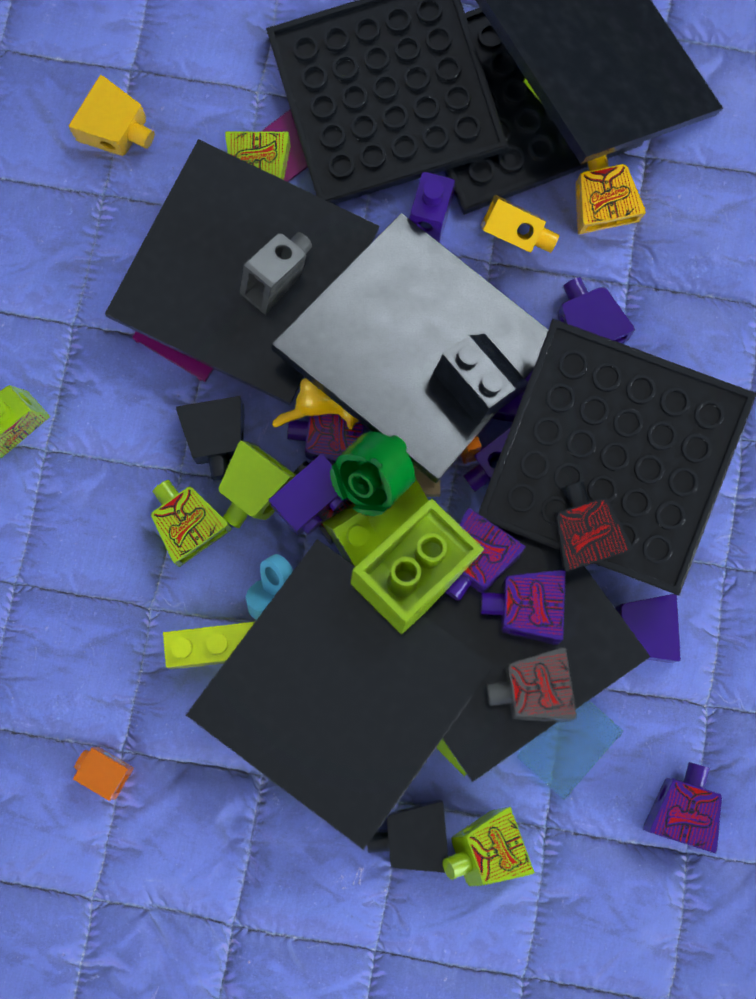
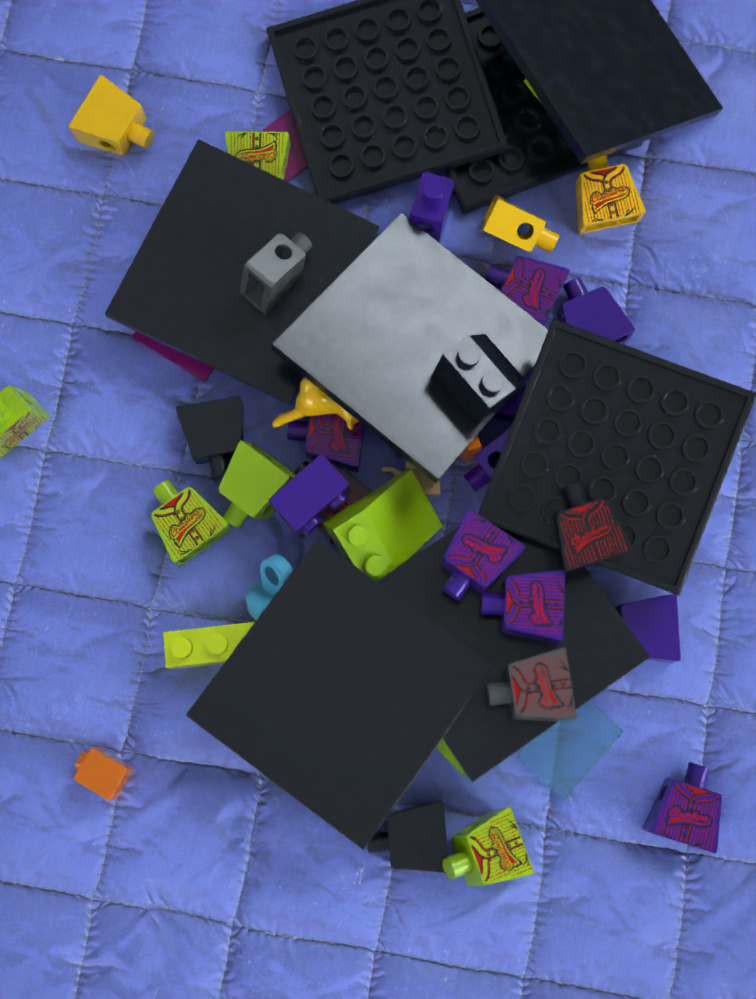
(373, 472): green brick -> none
(415, 566): lime slope -> none
(530, 285): none -> dark purple torso

